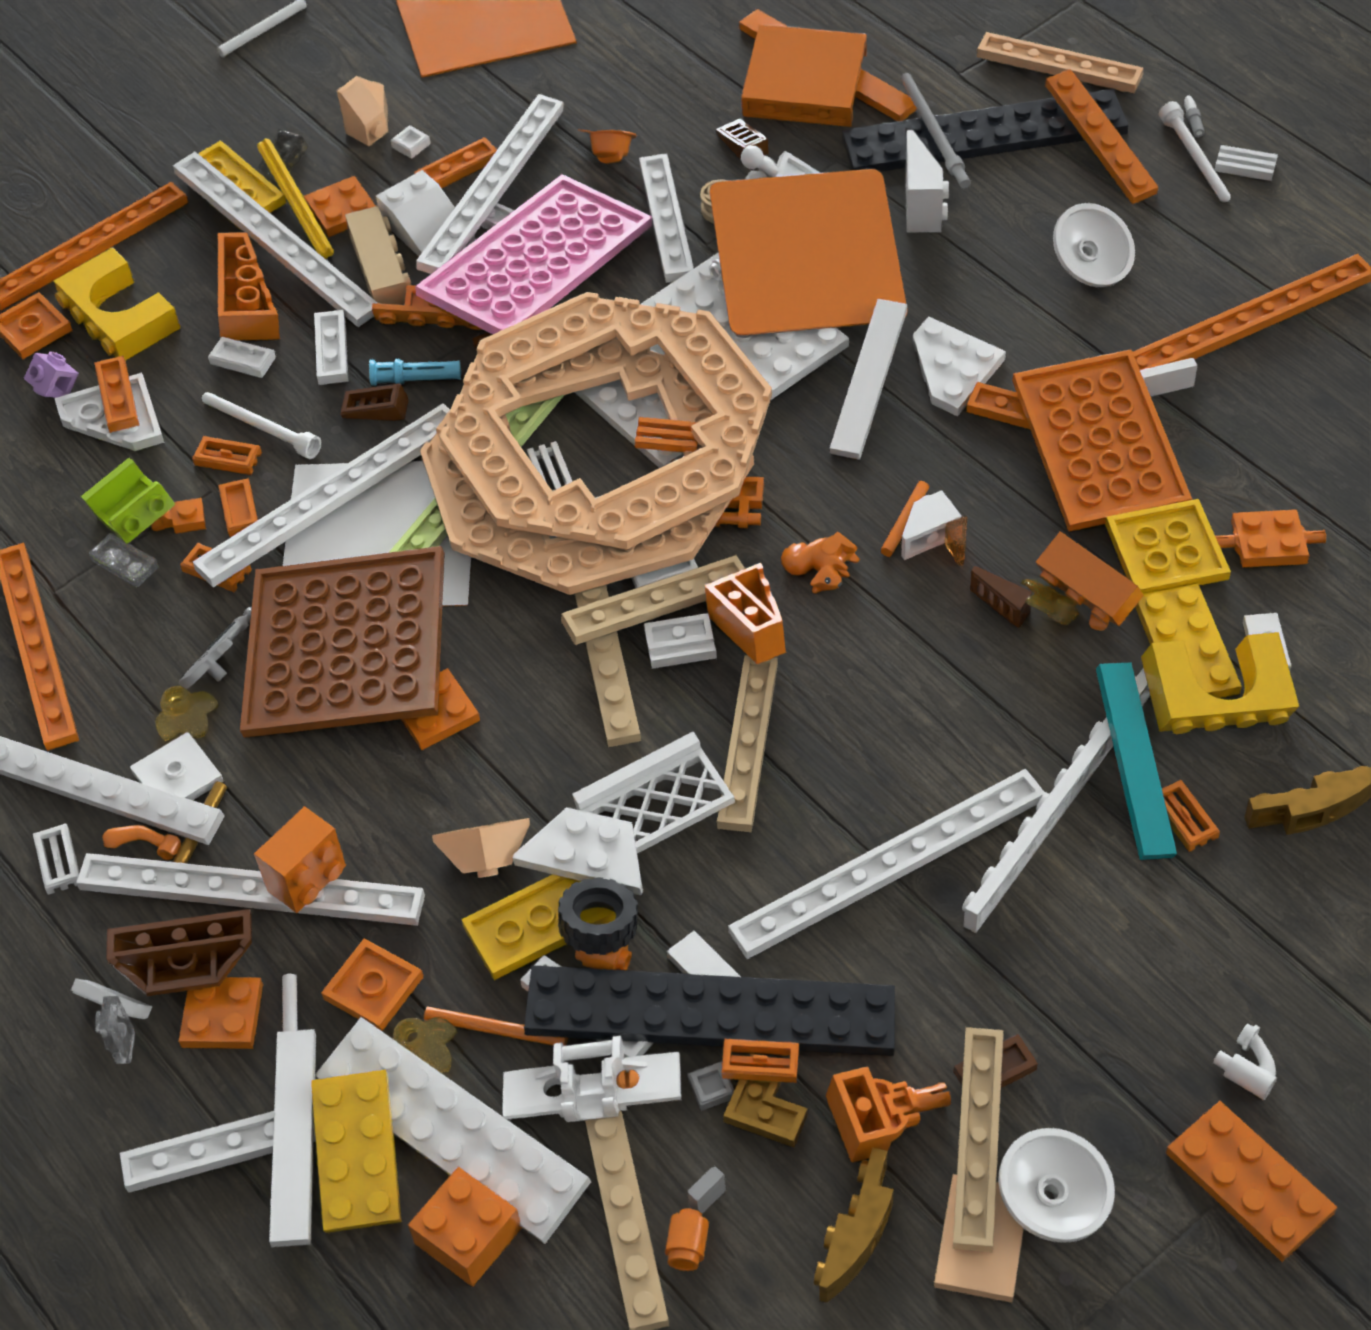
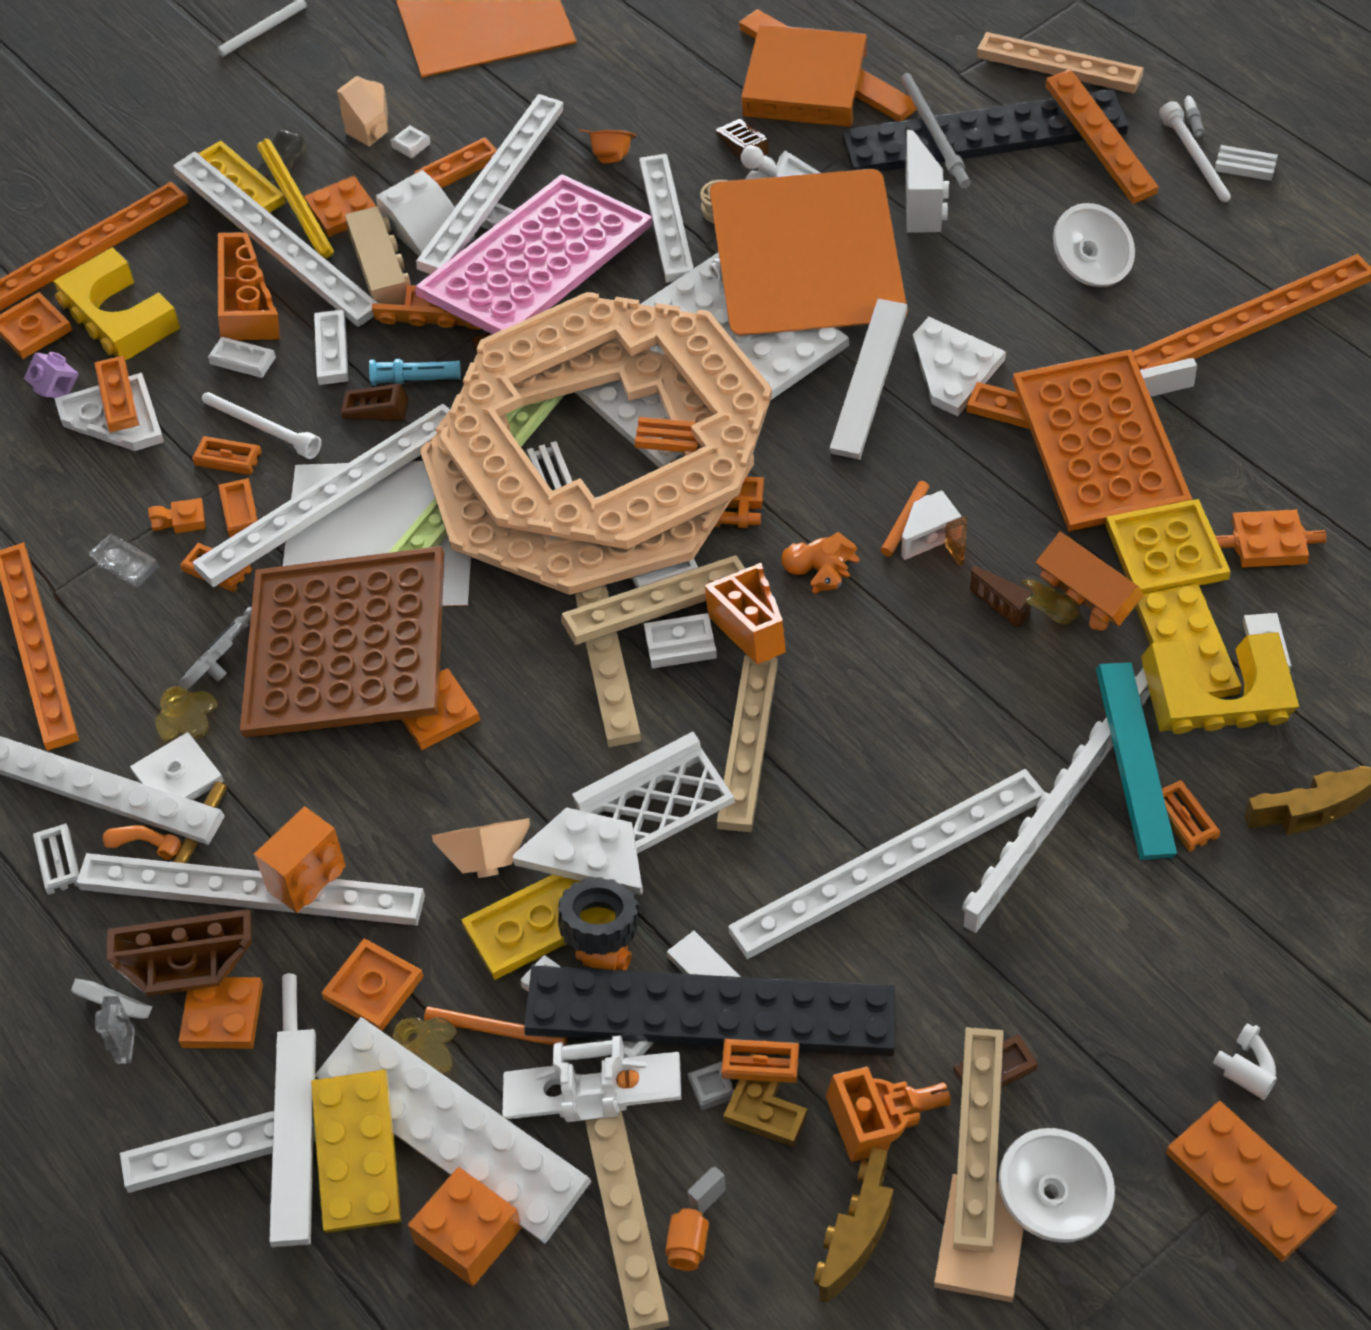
(127, 501): lime panel -> none

